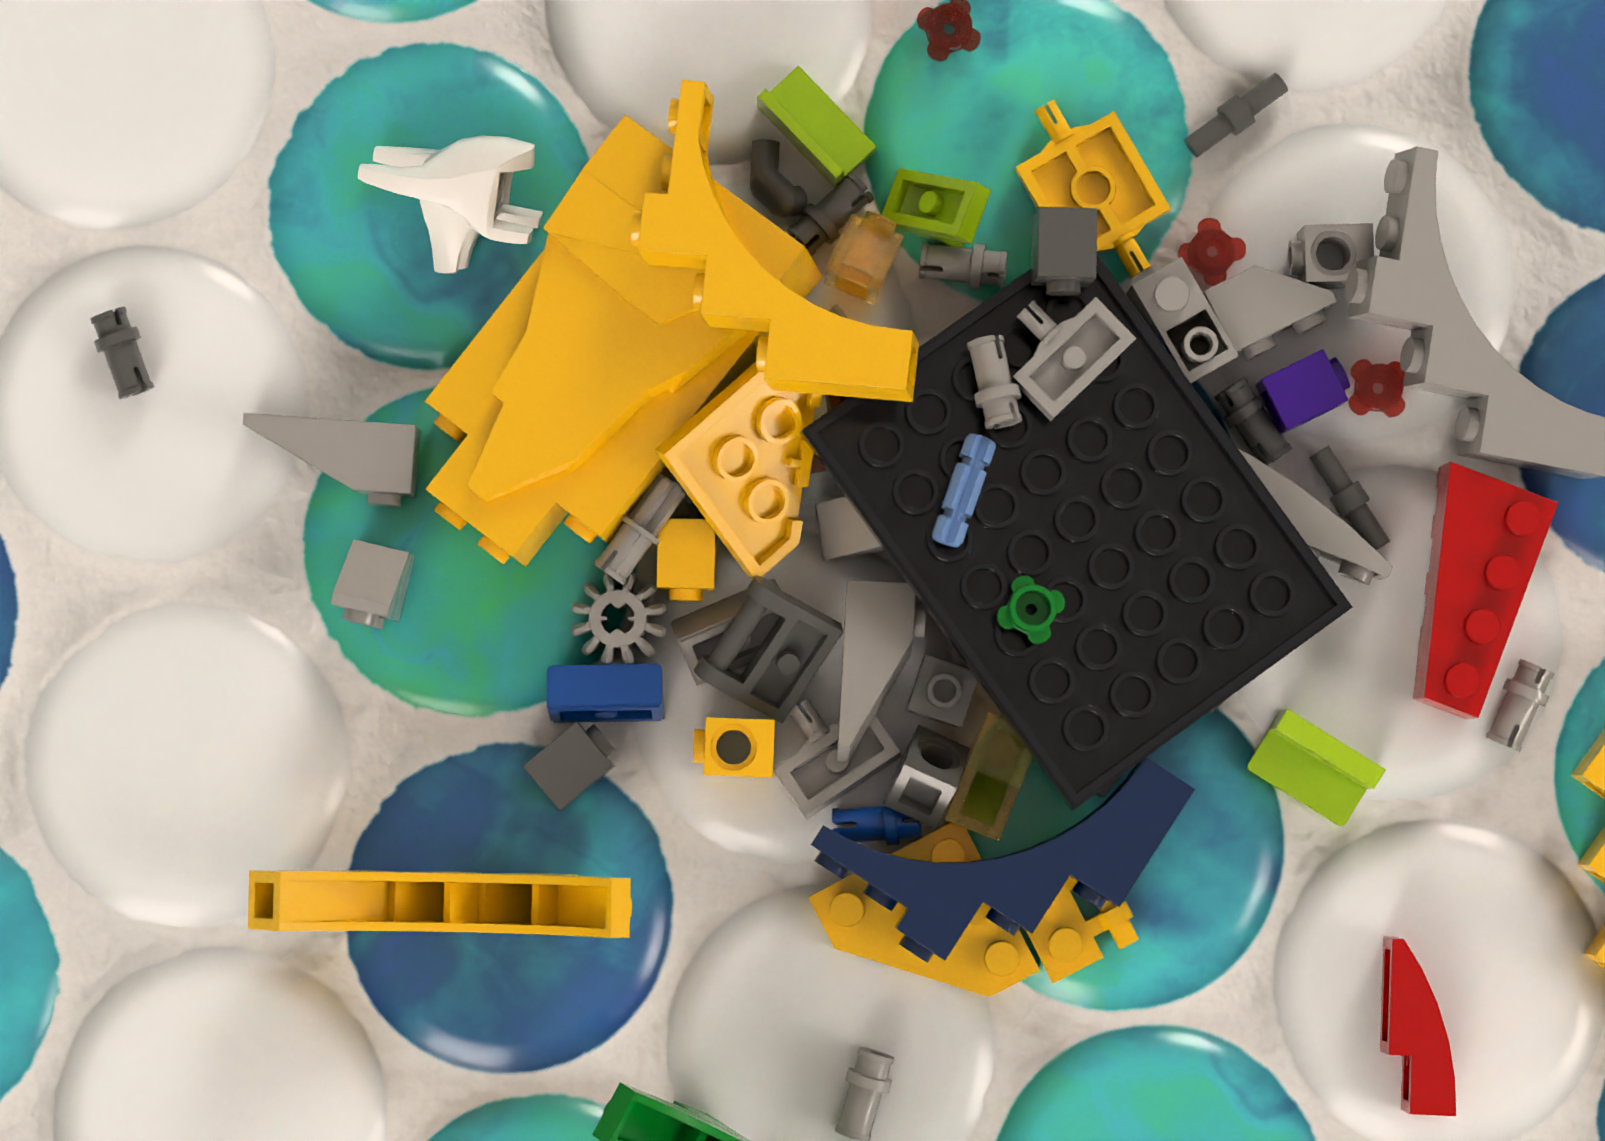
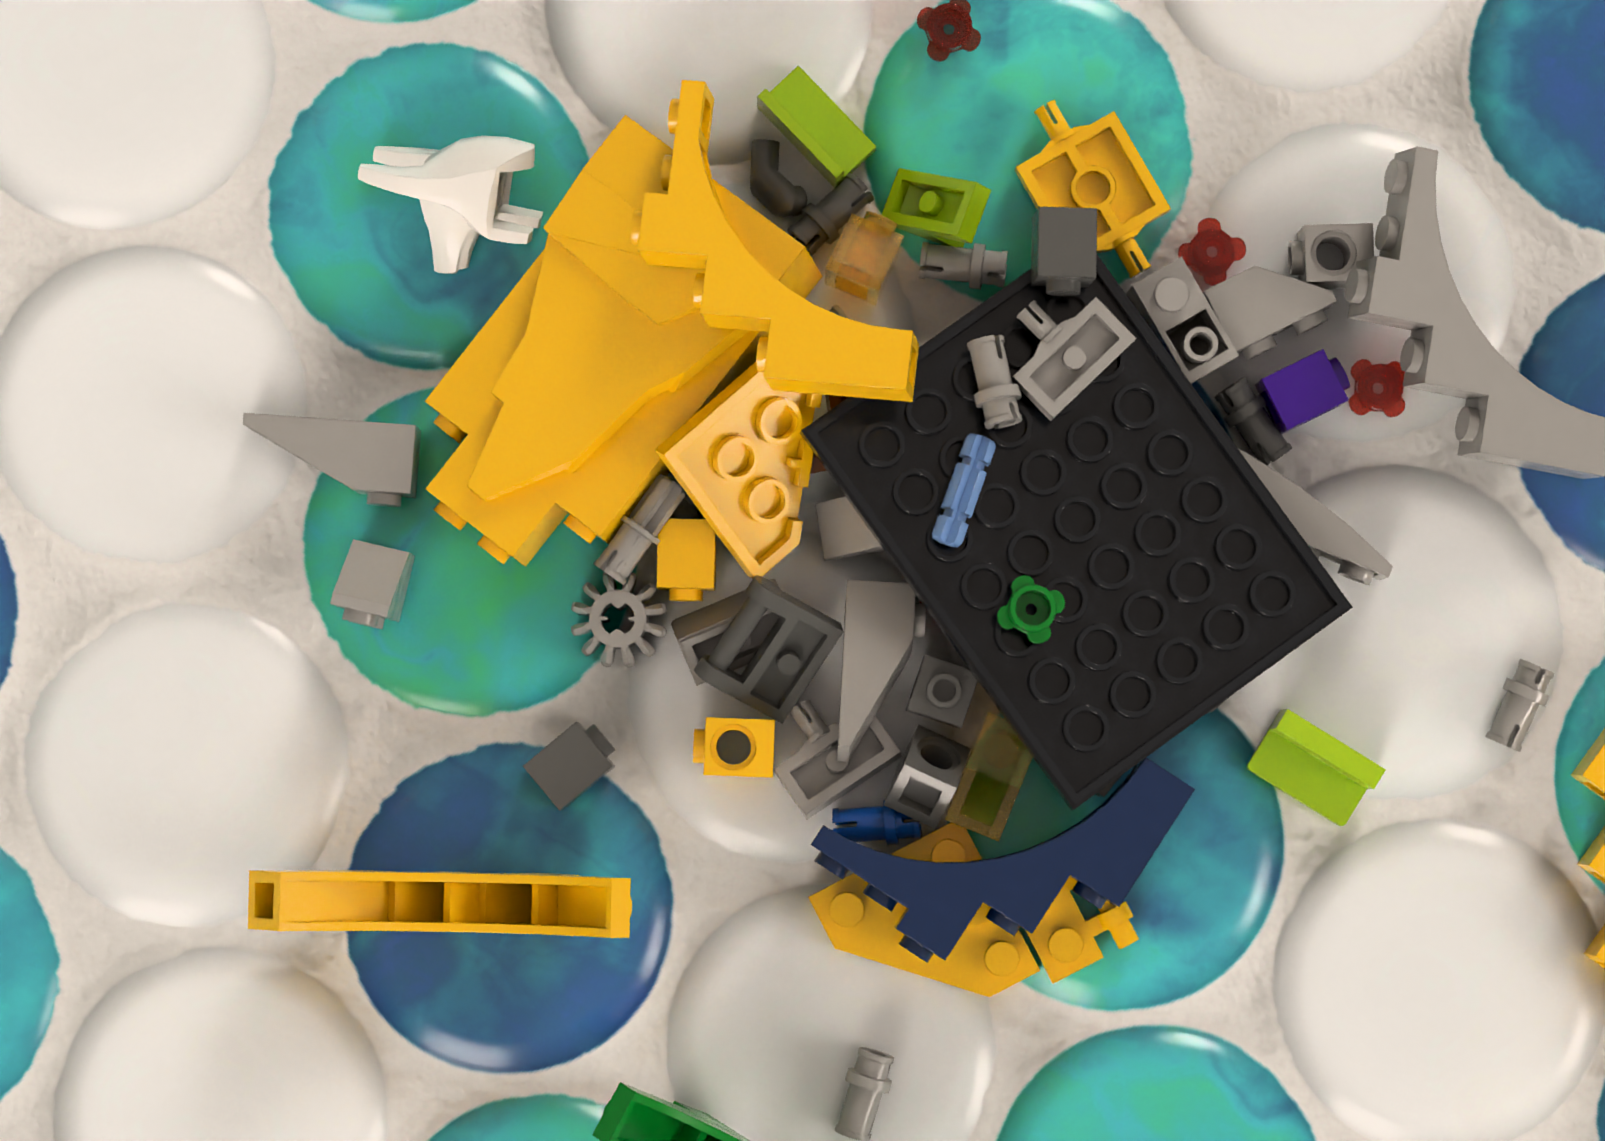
(122, 352): dark grey pin -> none
(605, 693): blue slope -> none
(1236, 115): dark grey bar -> none
(1349, 498): dark grey bar -> none
(1416, 1032): red slope -> none
(1478, 573): red wedge -> none

